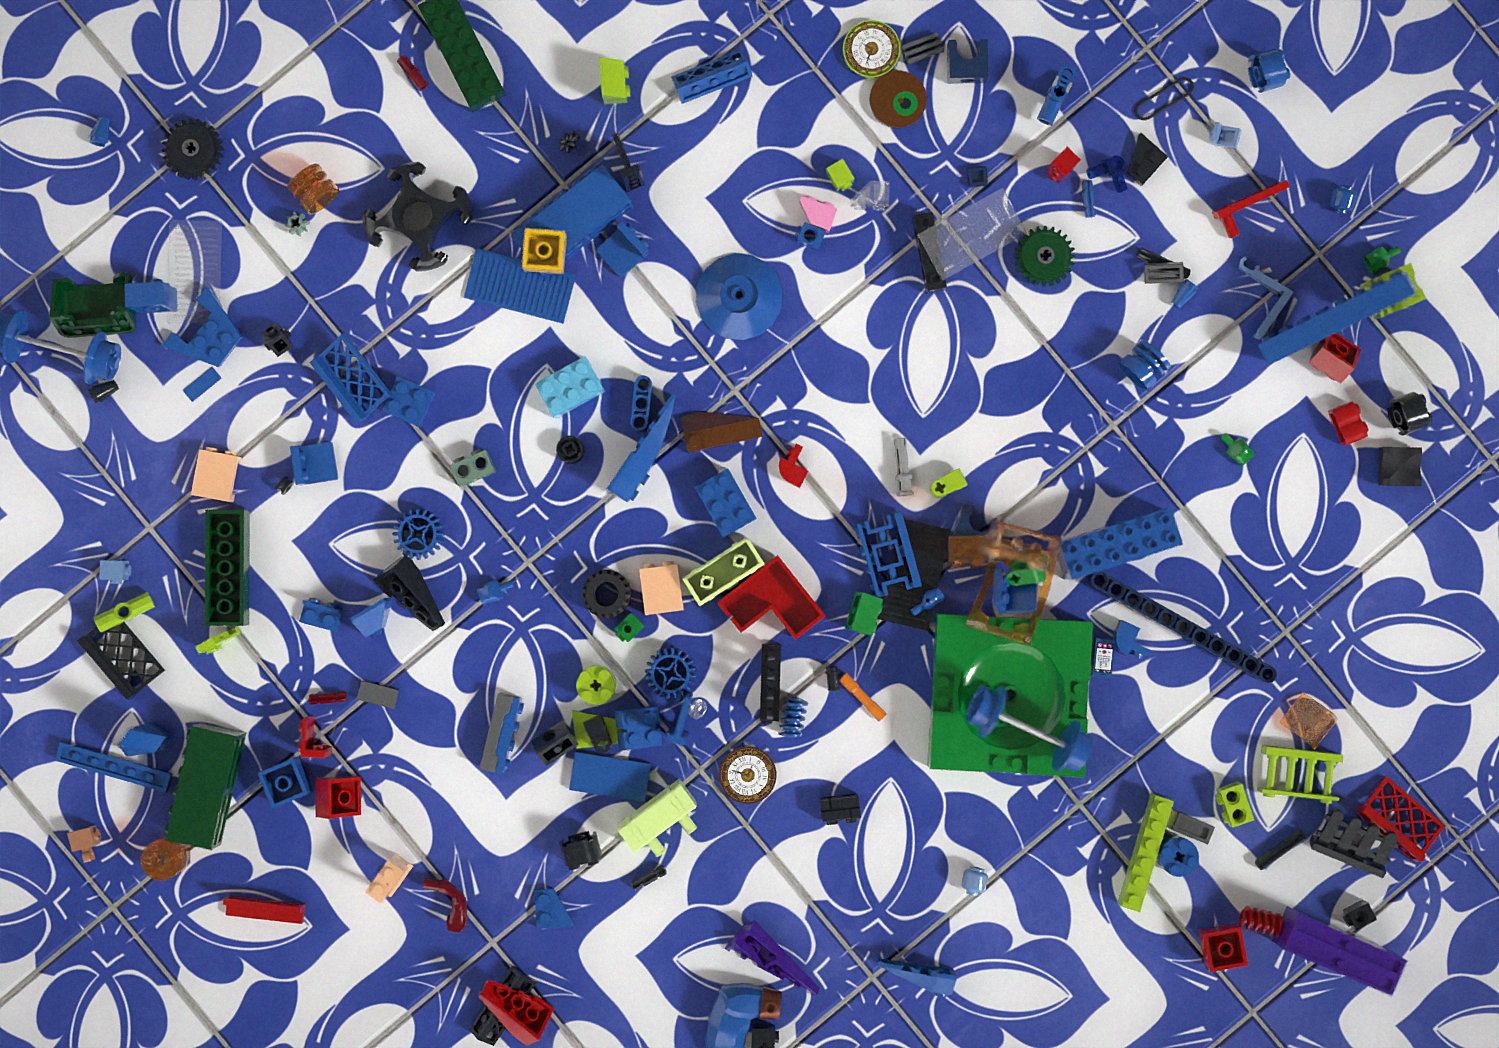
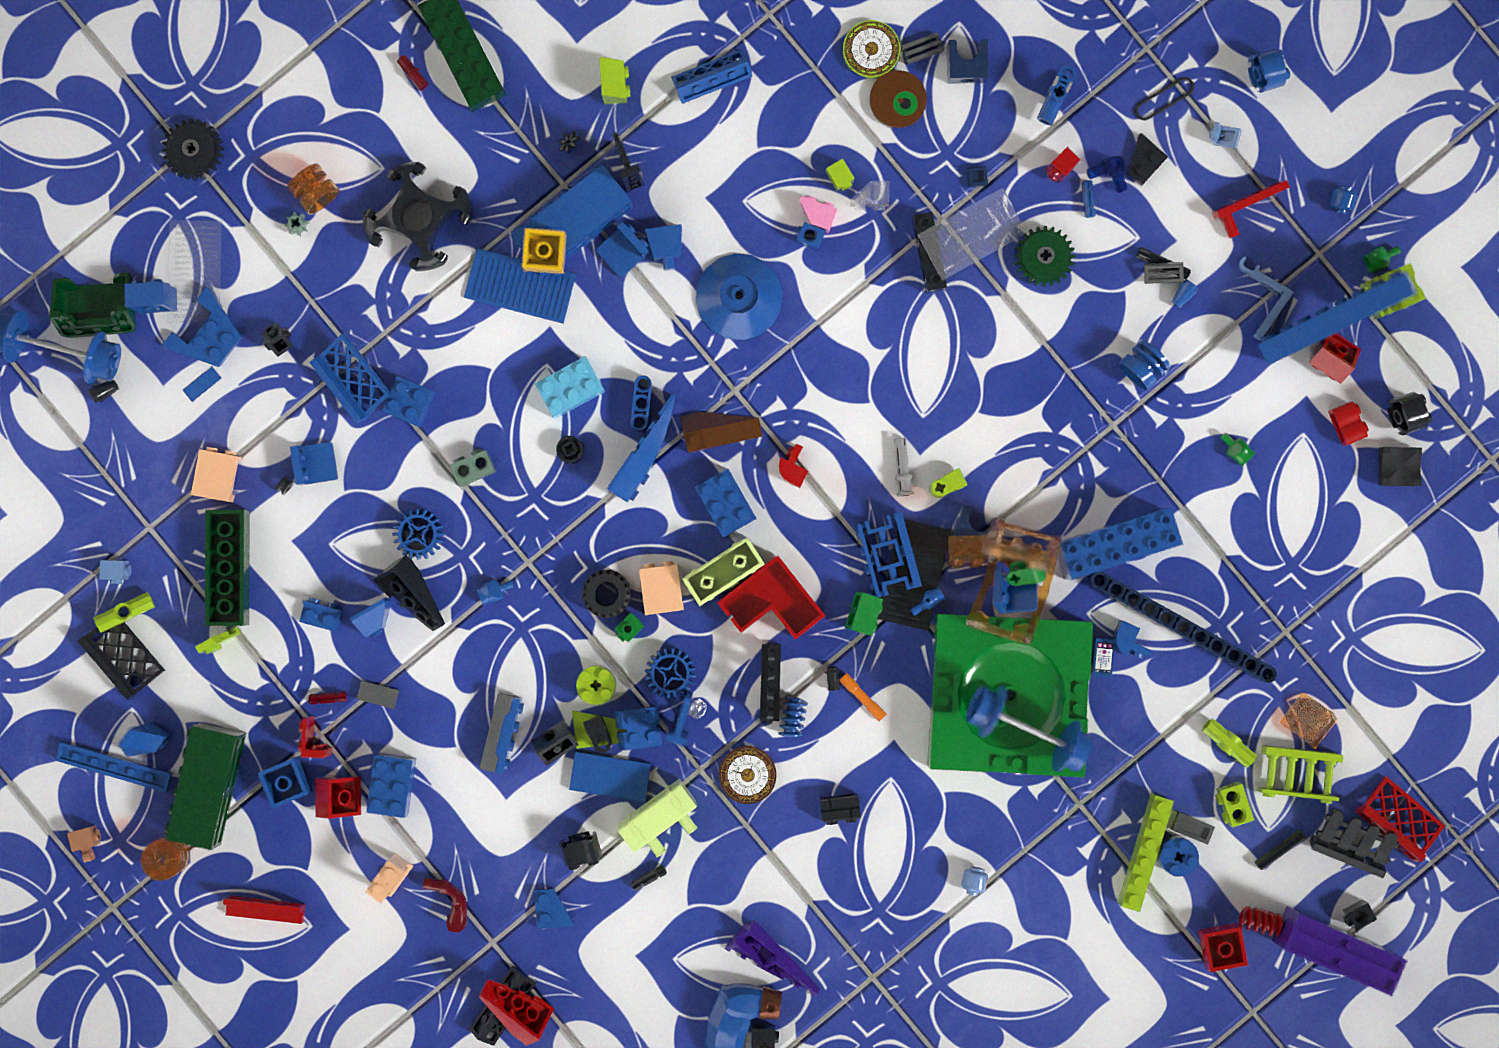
(100, 132): blue cone -> none
(391, 785): none -> blue brick
(666, 244): none -> blue torso
(932, 978): blue wedge -> none
(1229, 743): none -> lime piece

